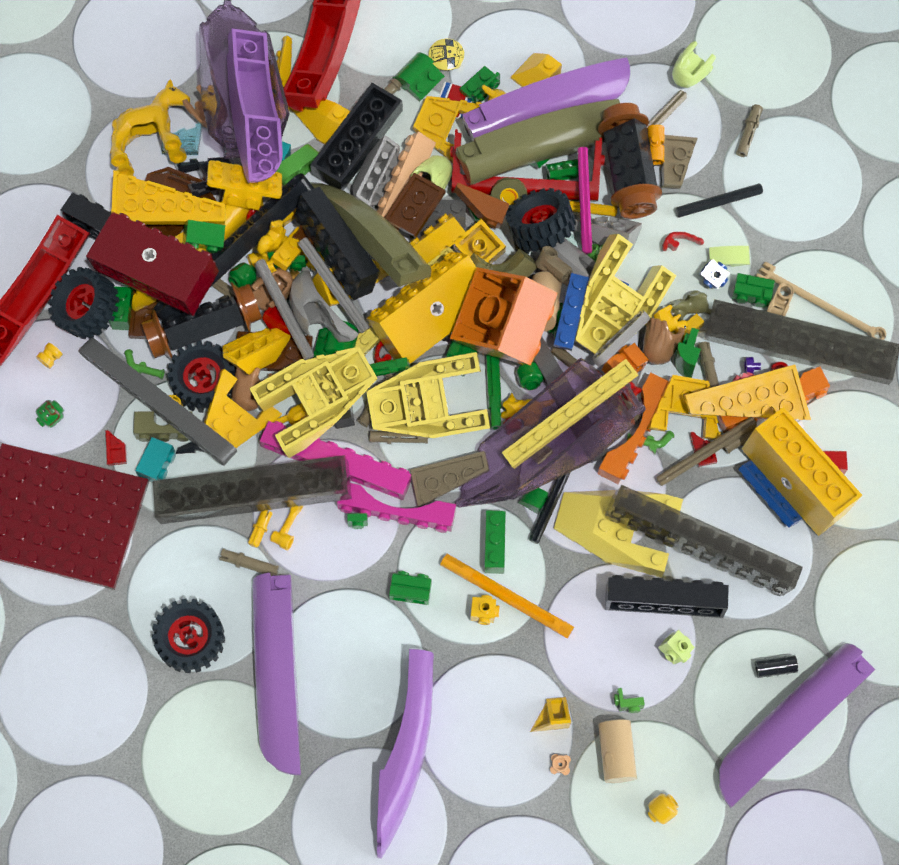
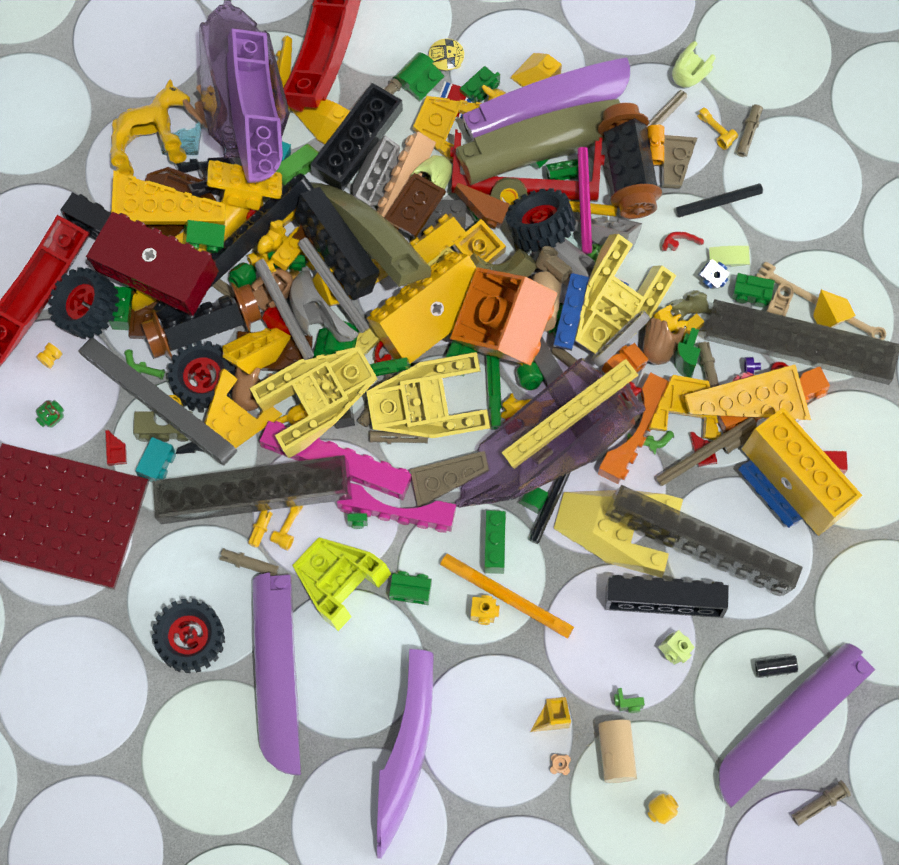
(333, 572): none -> neon yellow wedge
(726, 138): none -> yellow brick
(829, 798): none -> dark tan pin
(832, 309): none -> yellow slope

